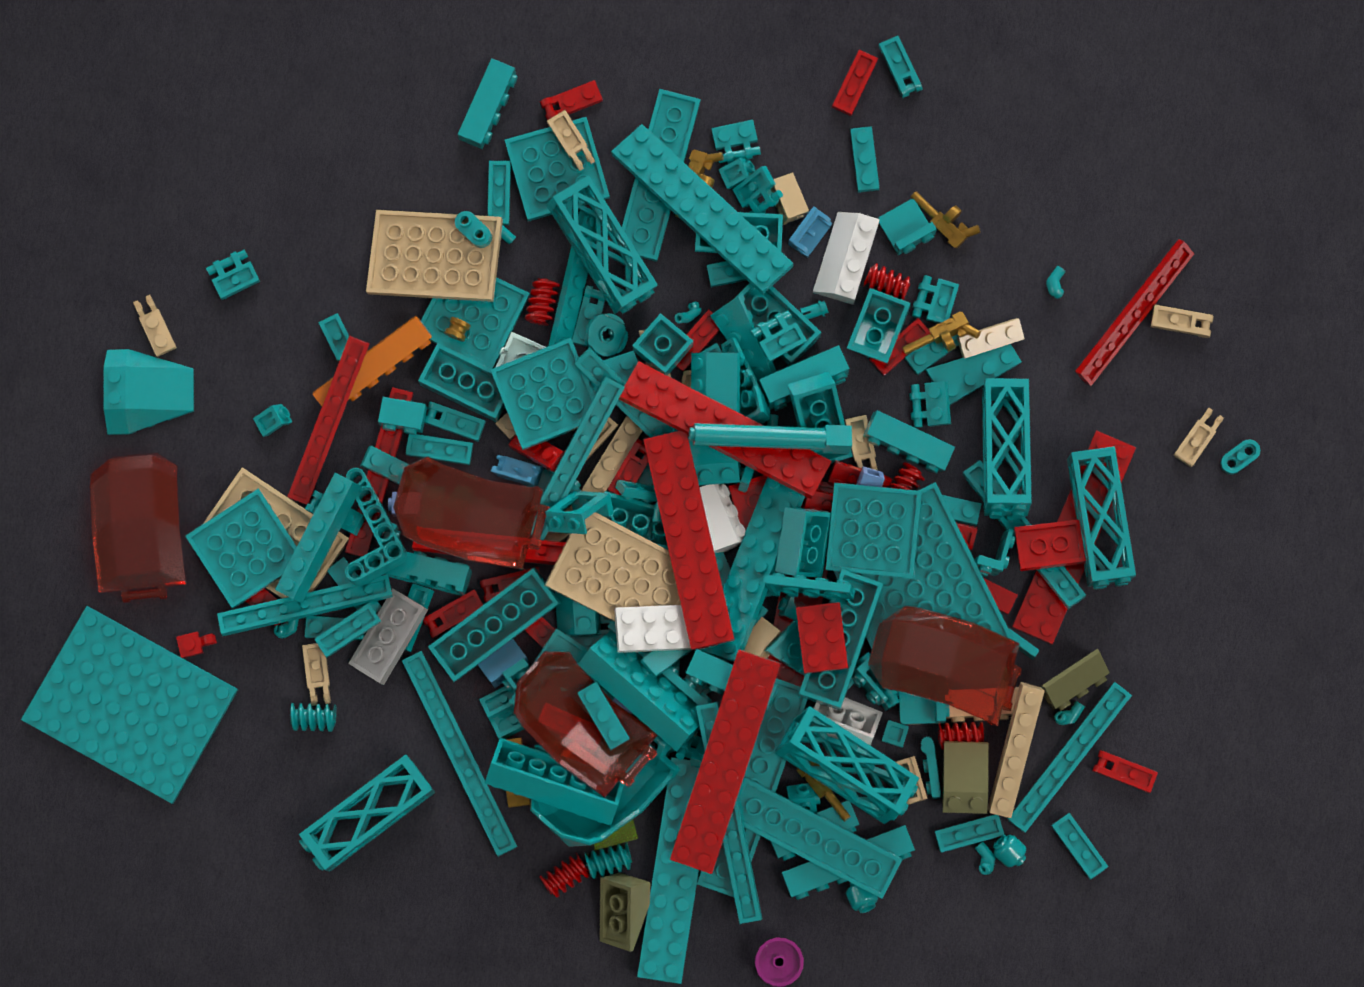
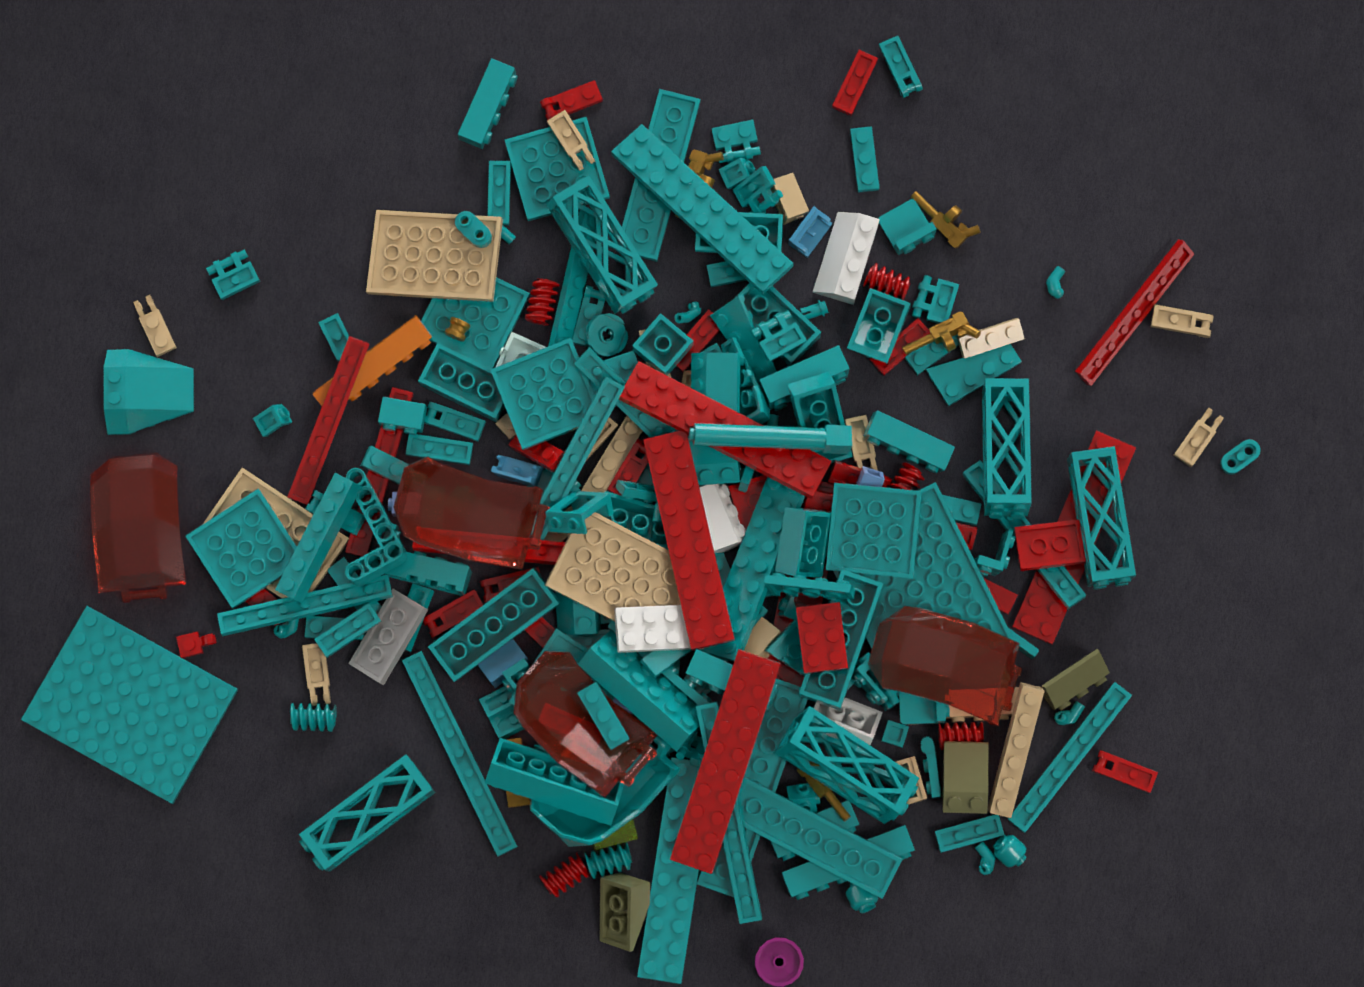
(937, 404): teal plate -> none
(1079, 846): teal plate -> none

